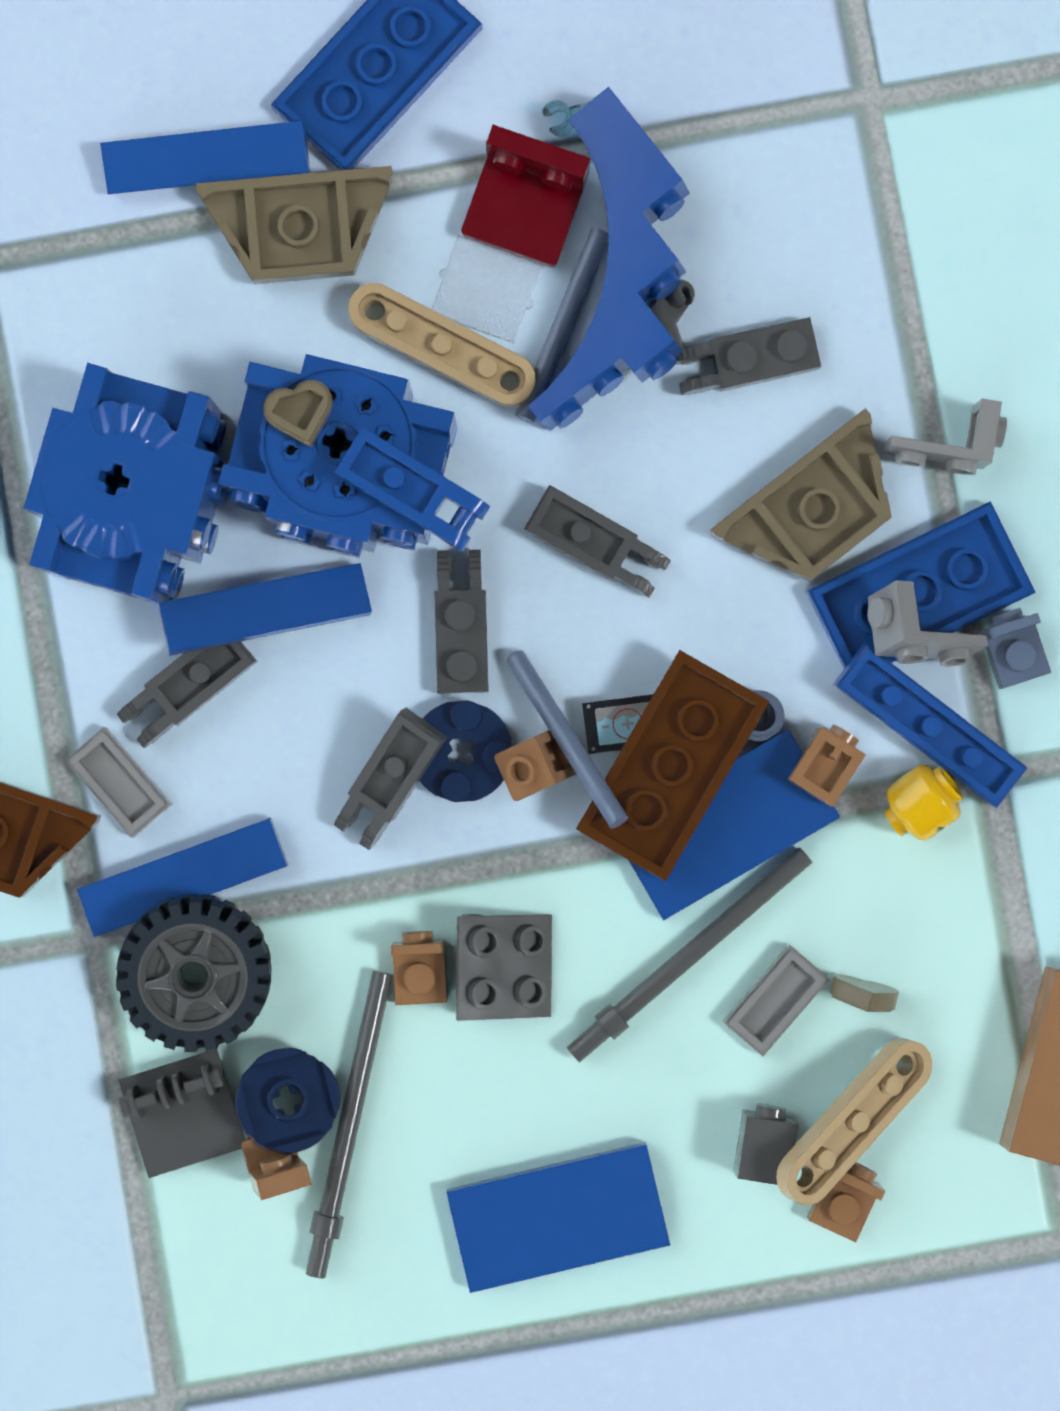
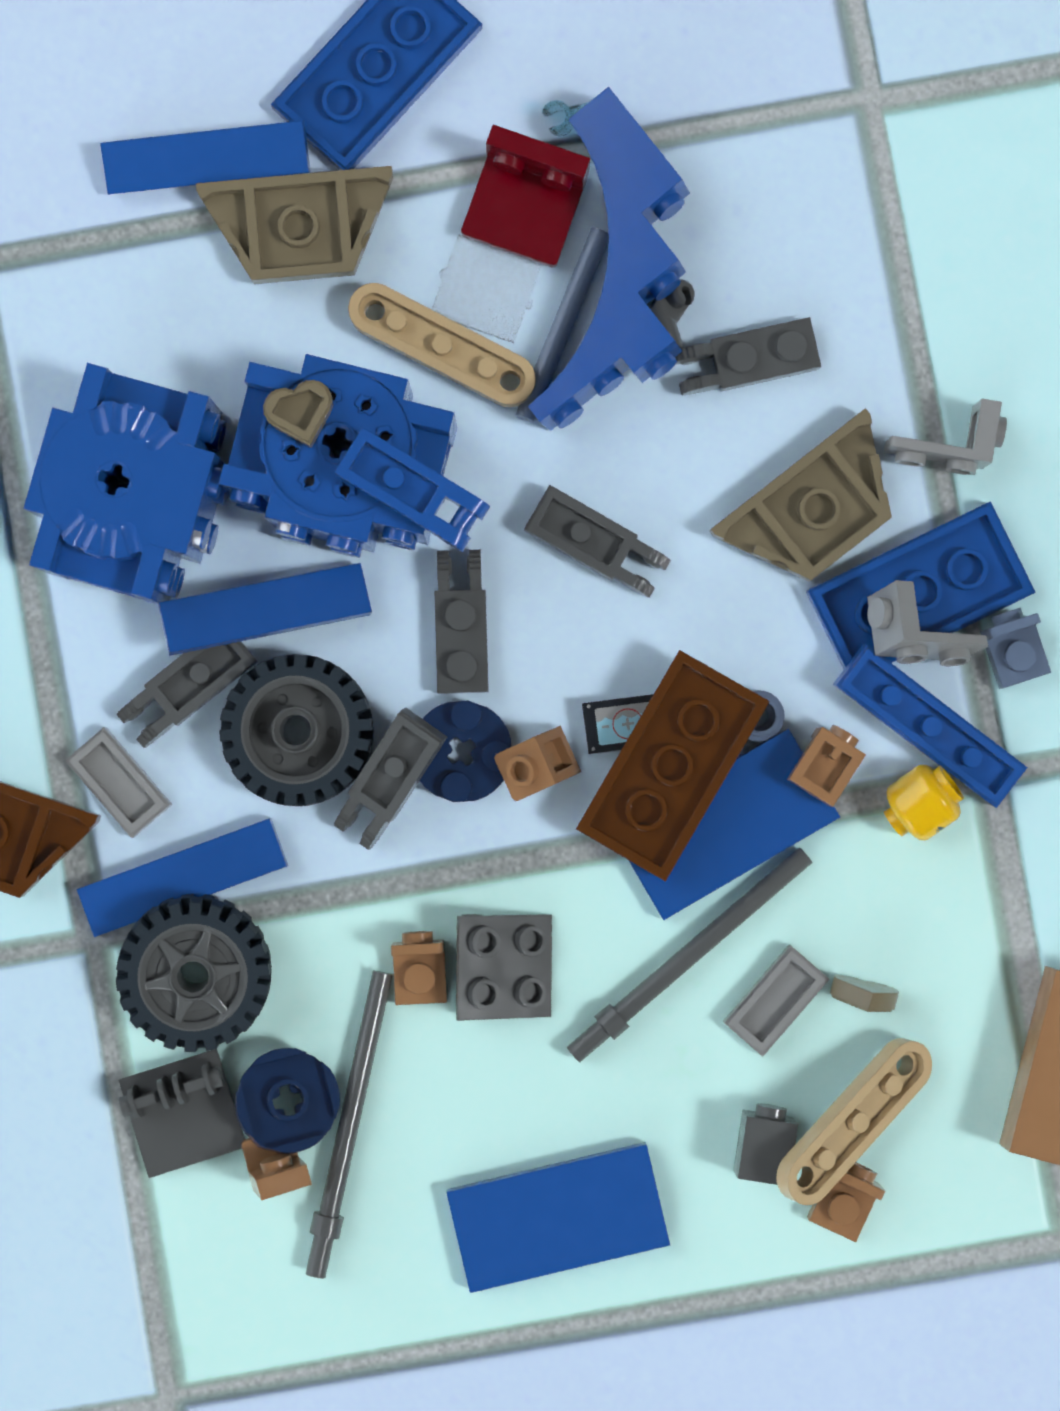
(256, 722): none -> wheel
(567, 739): sand blue bar -> none

